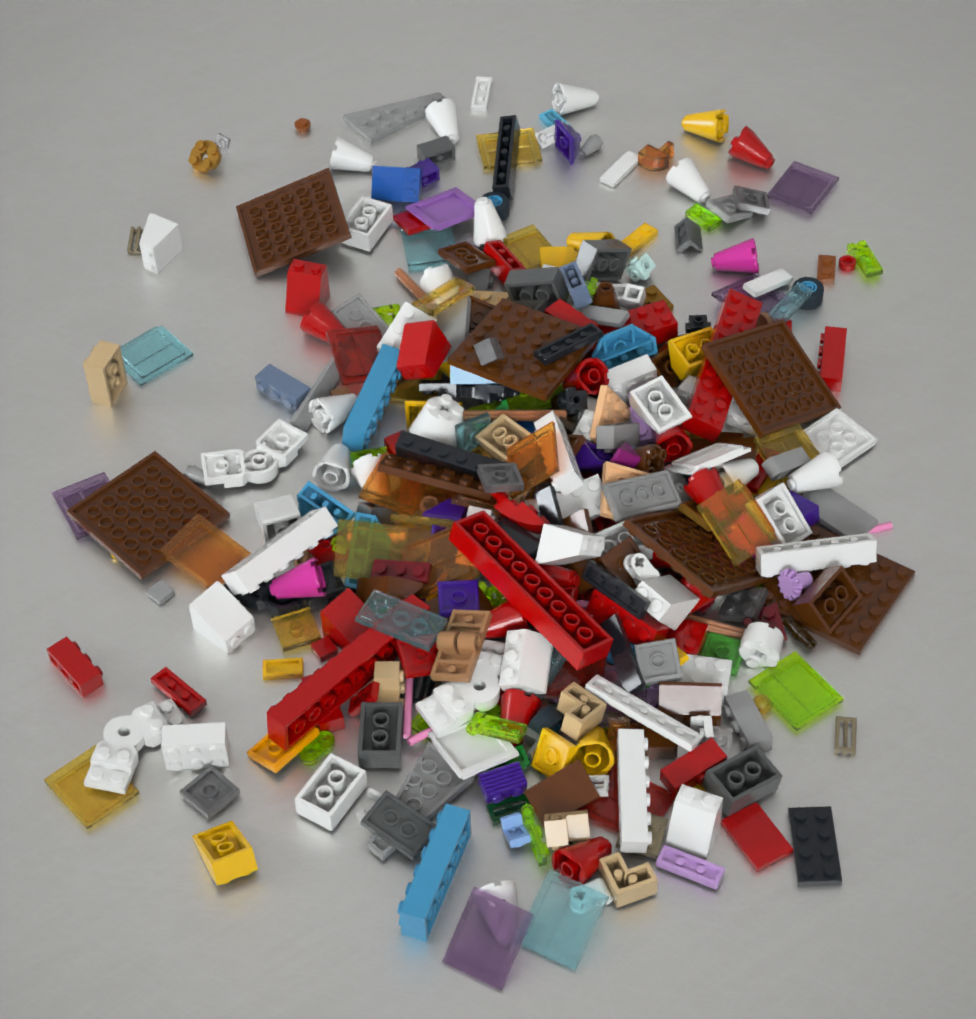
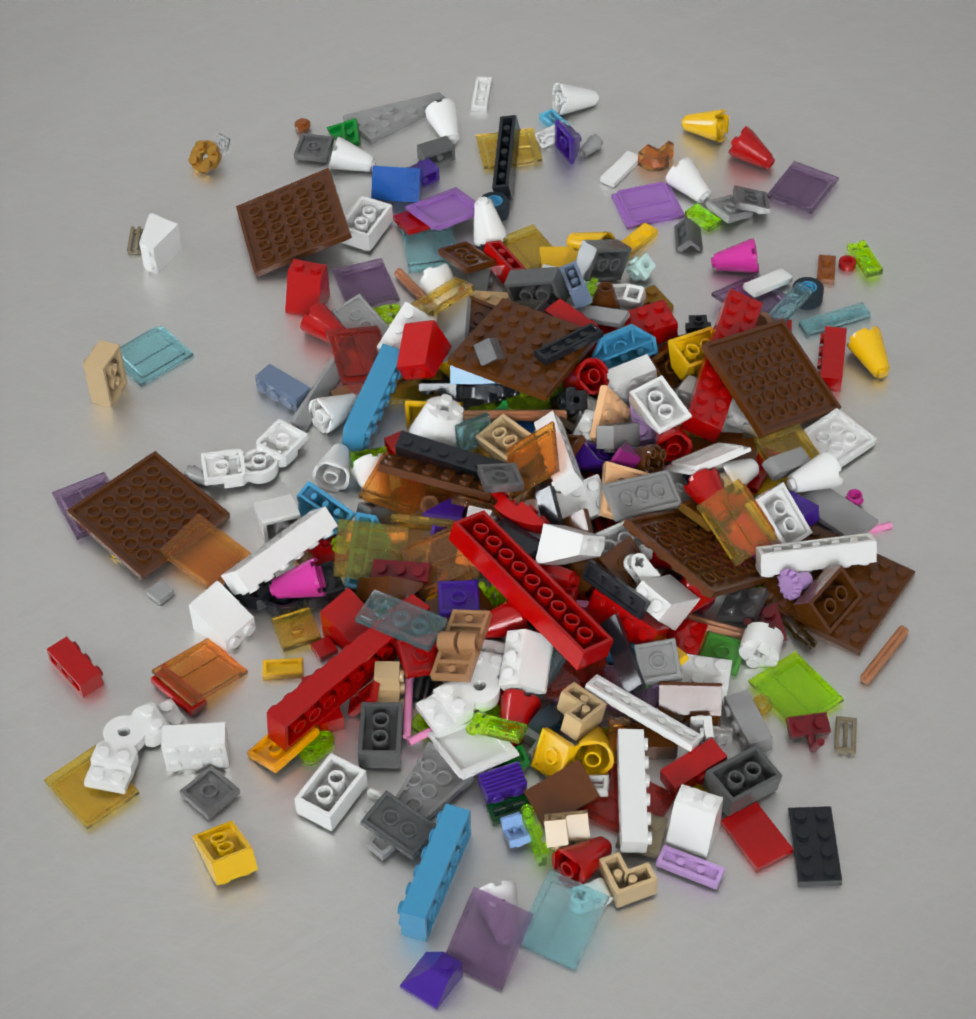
(199, 671): none -> clear orange piece
(313, 147): none -> flat silver plate
(347, 130): none -> green wing
(369, 280): none -> clear purple piece
(433, 978): none -> dark purple slope
(647, 204): none -> medium lavender piece
(809, 726): none -> dark red plate
(834, 319): none -> clear light blue tile
(855, 496): none -> dark pink plate
(870, 351): none -> yellow cone
(884, 655): none -> nougat axle

